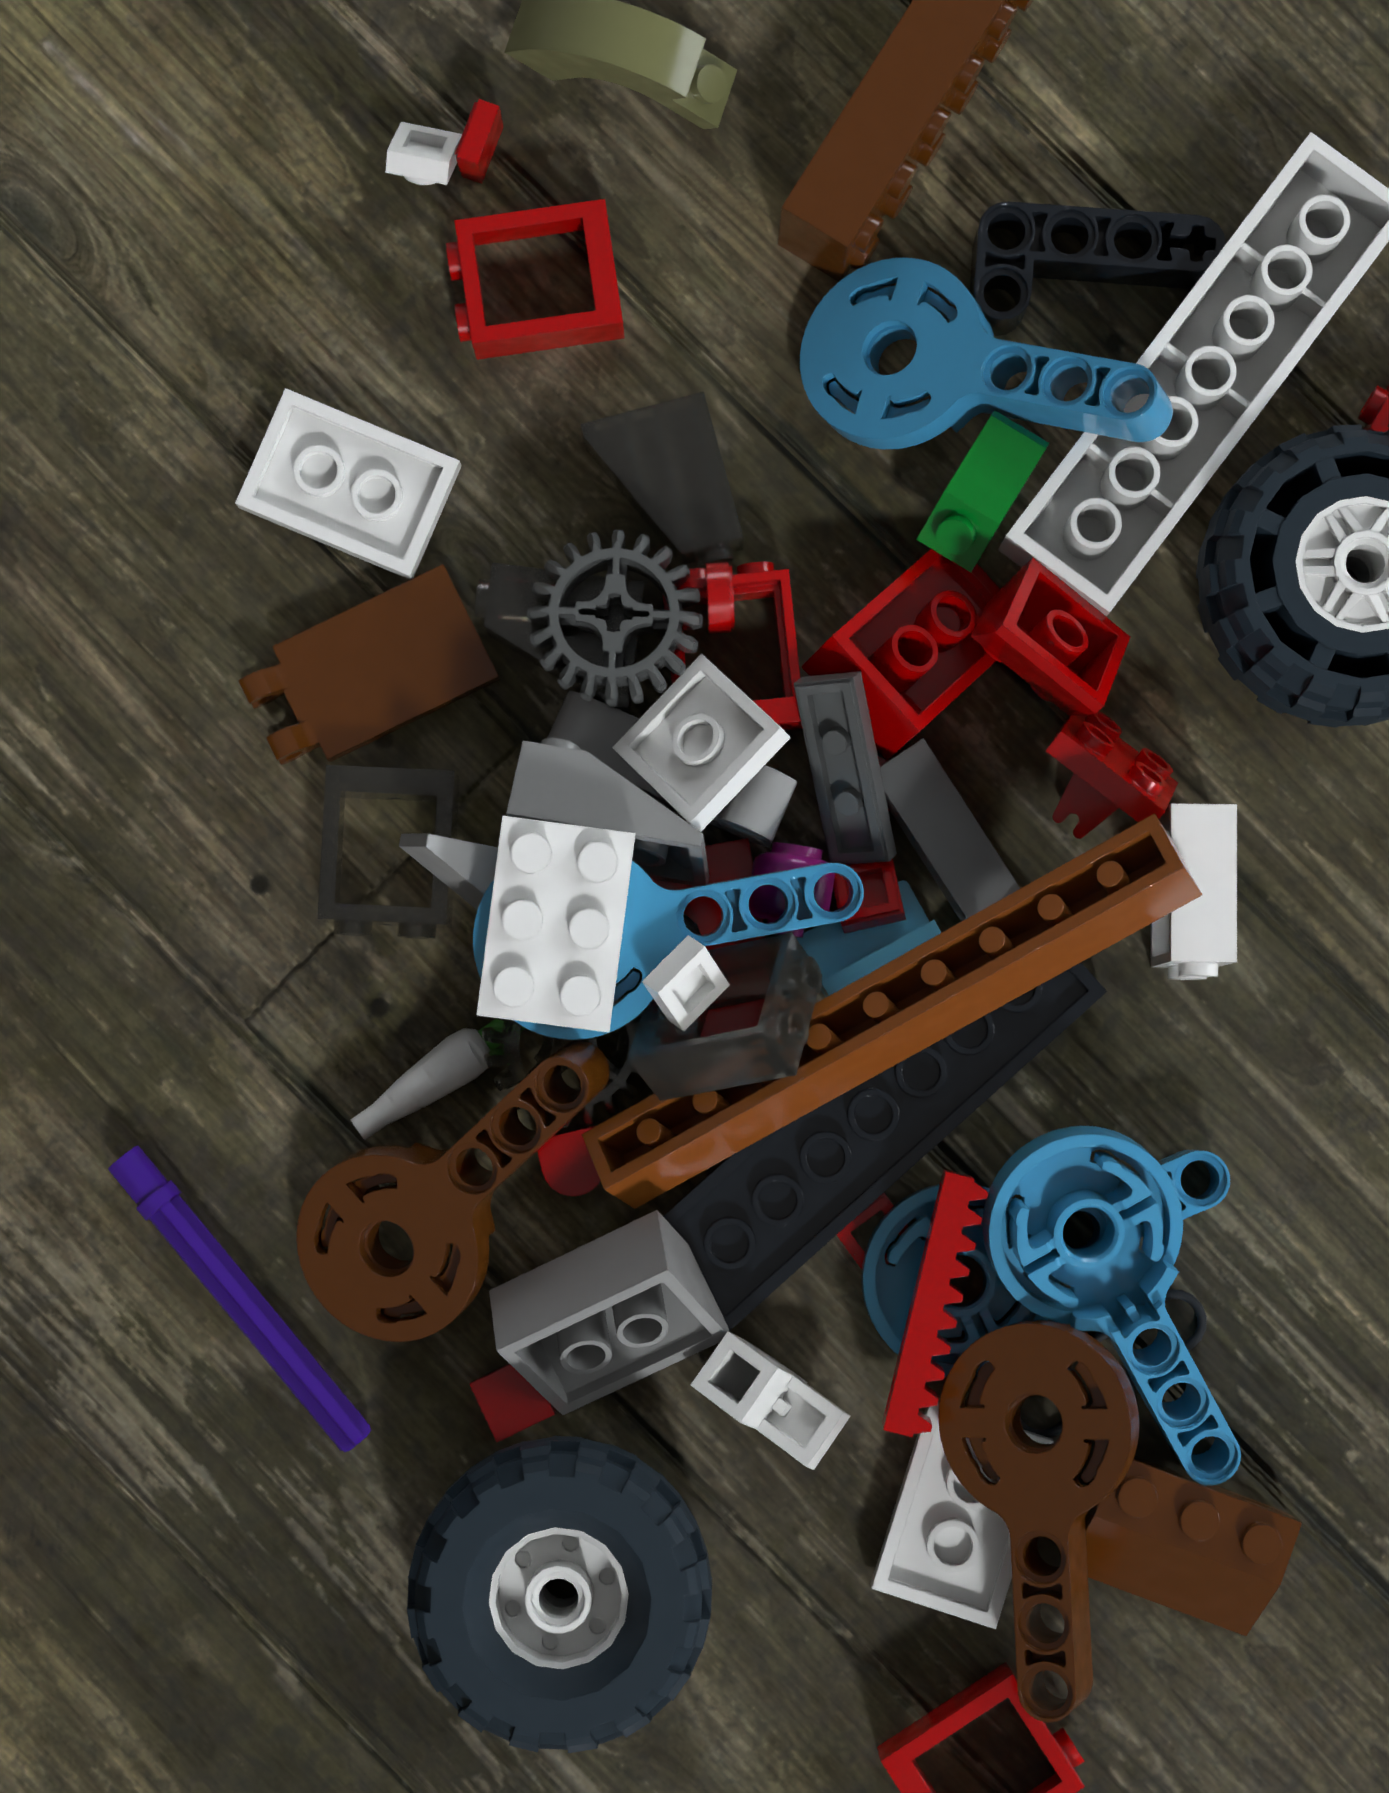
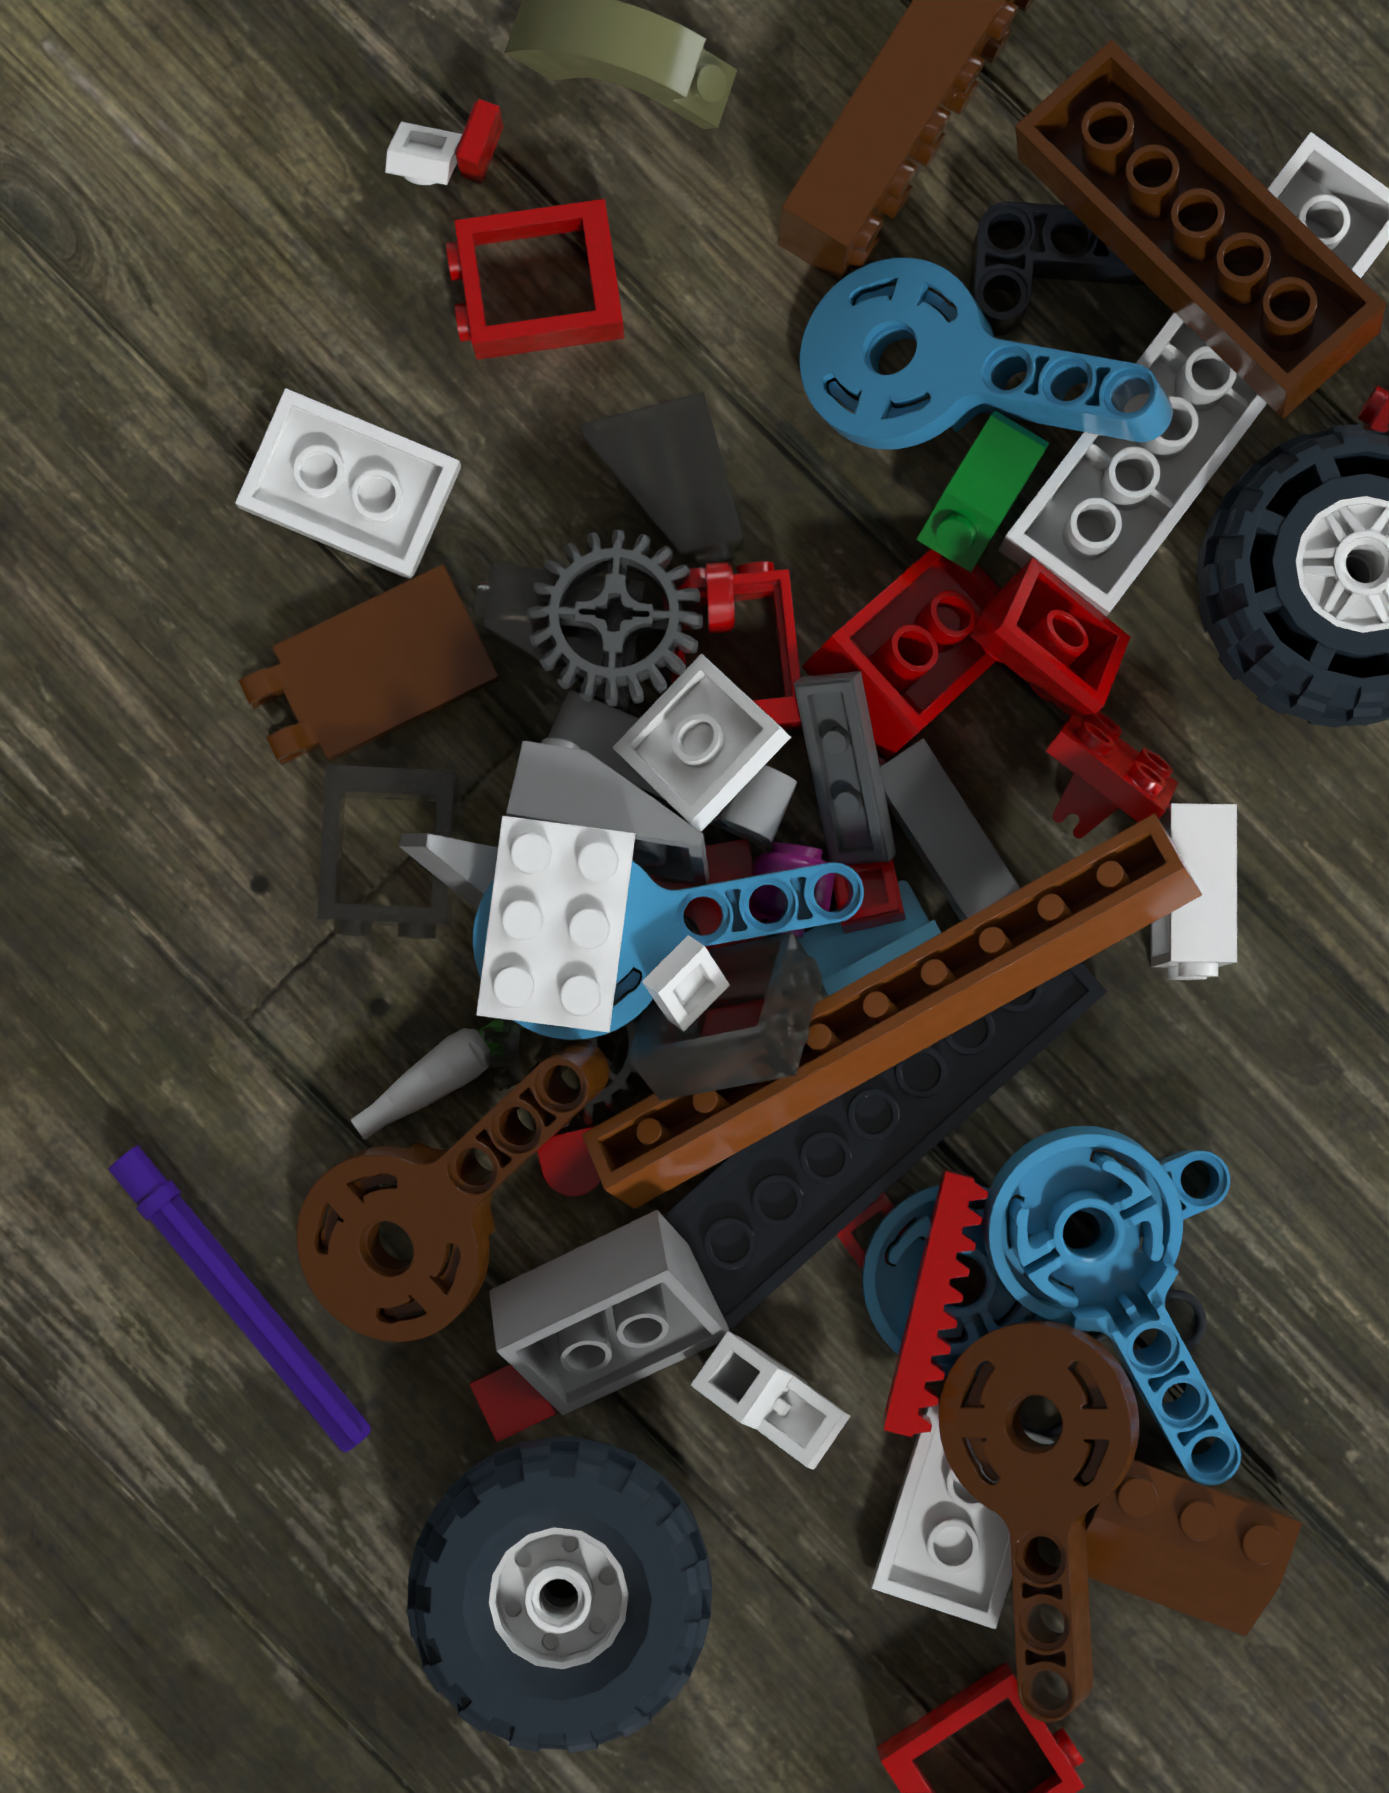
(1199, 229): none -> reddish brown brick

